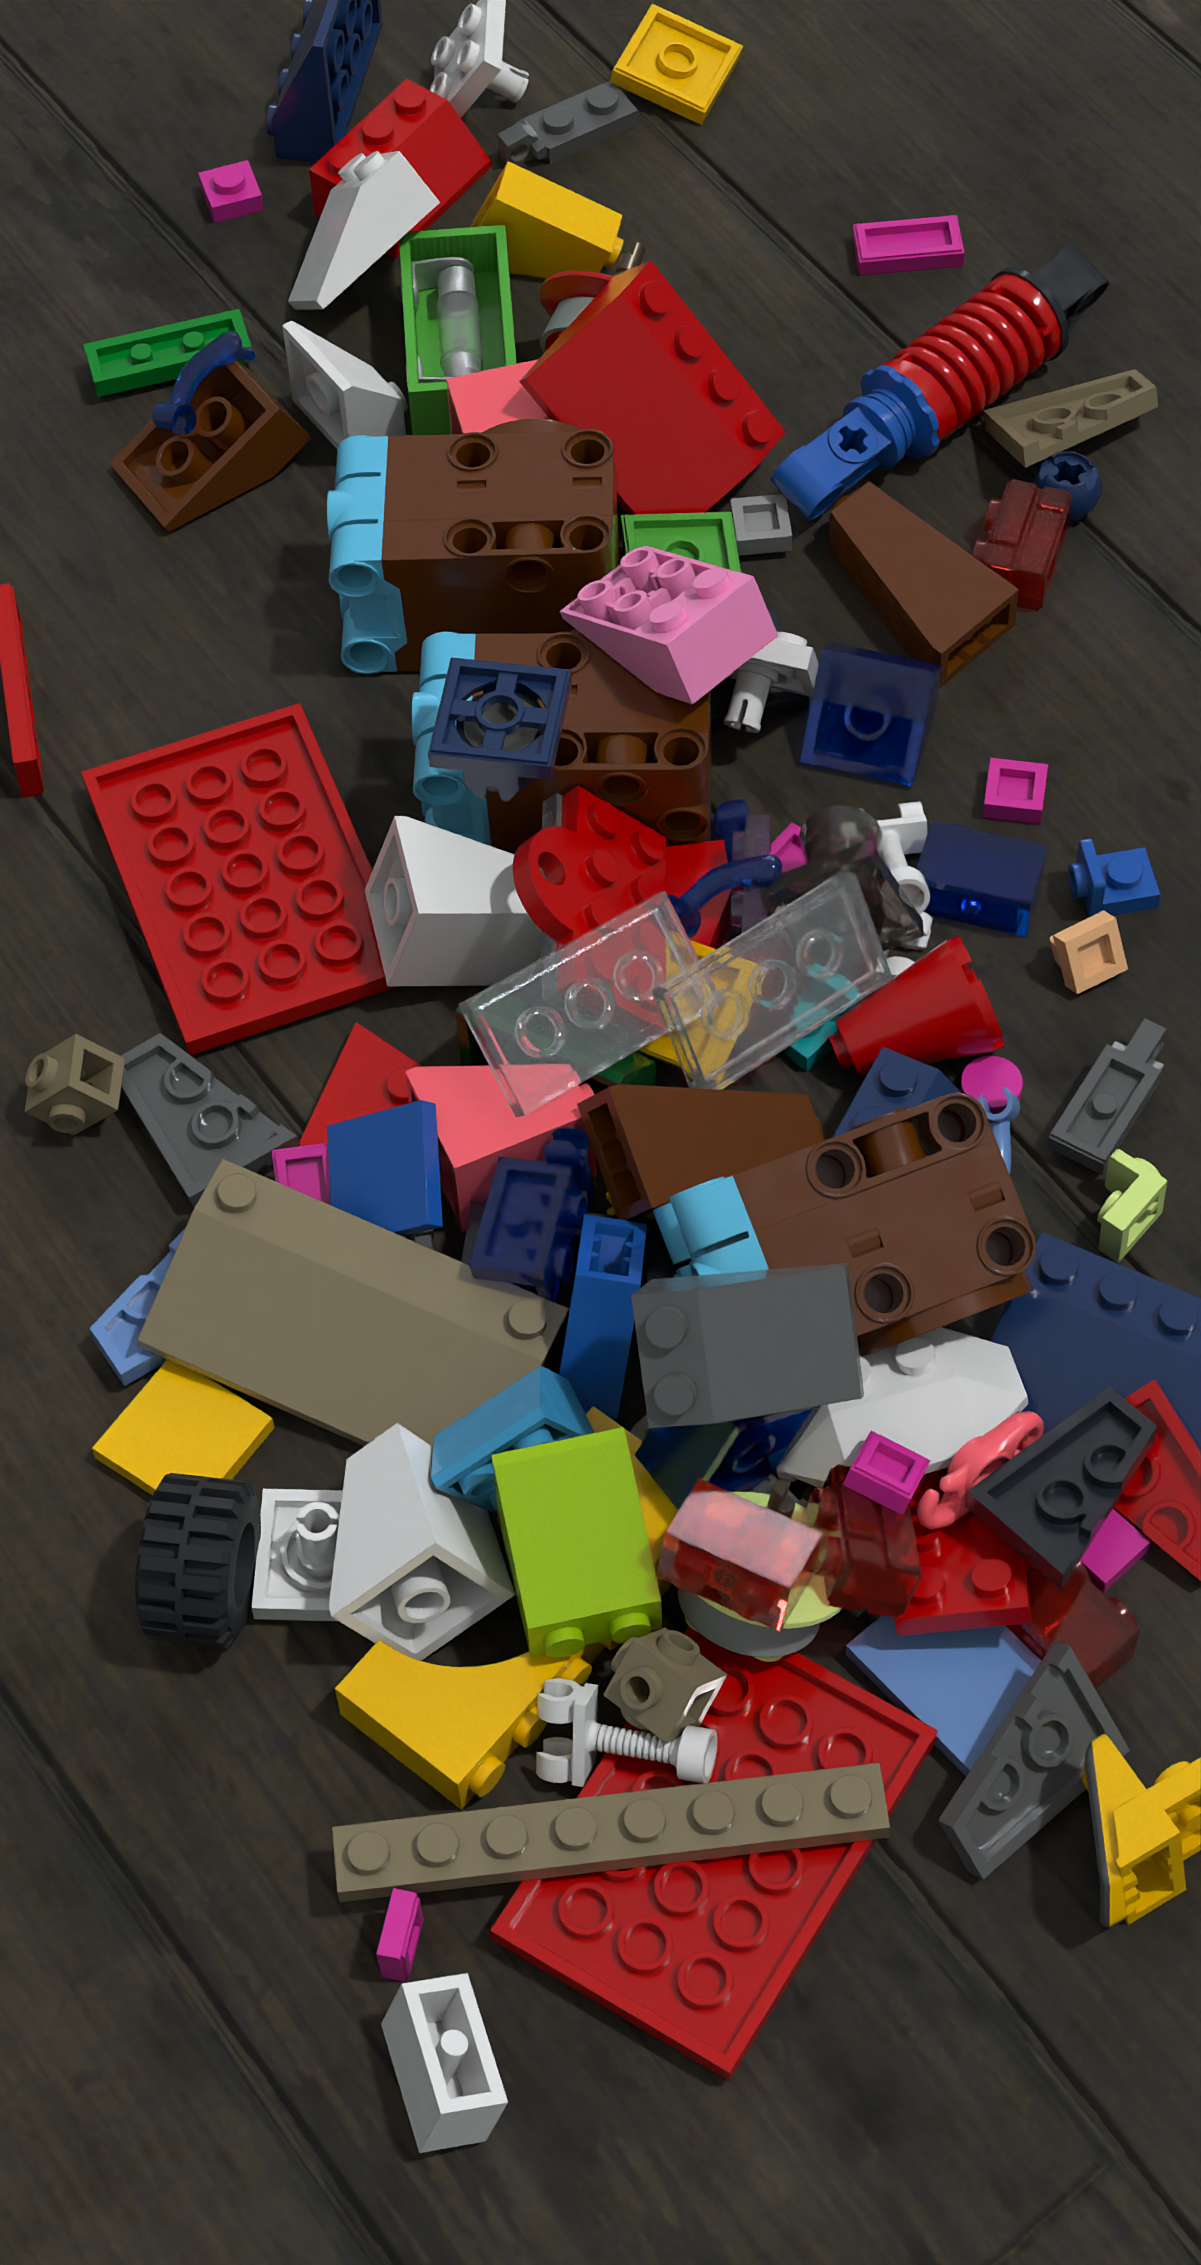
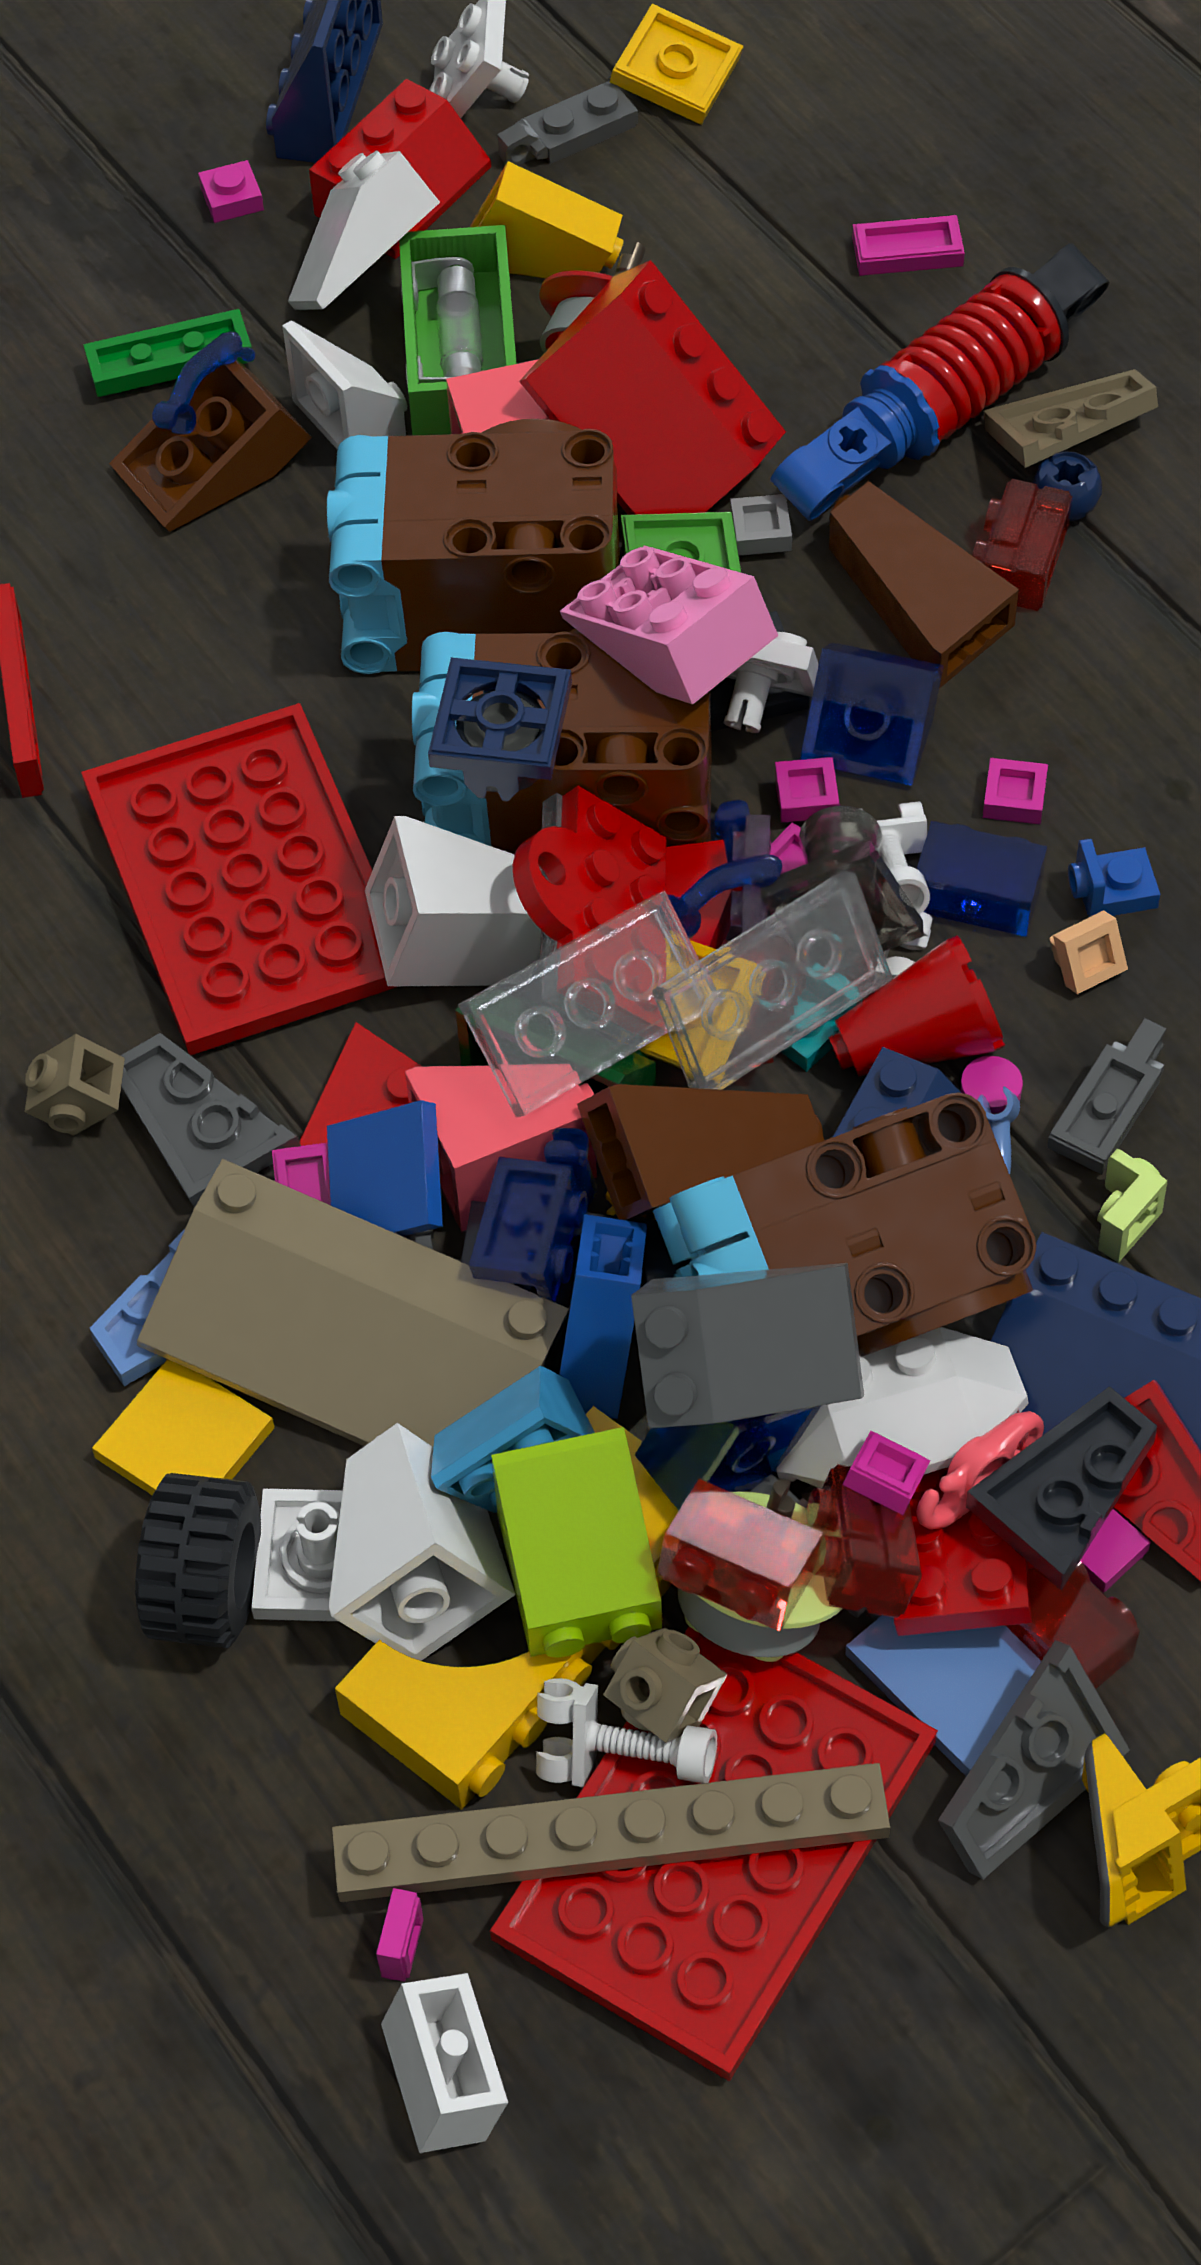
(805, 787): none -> dark pink plate

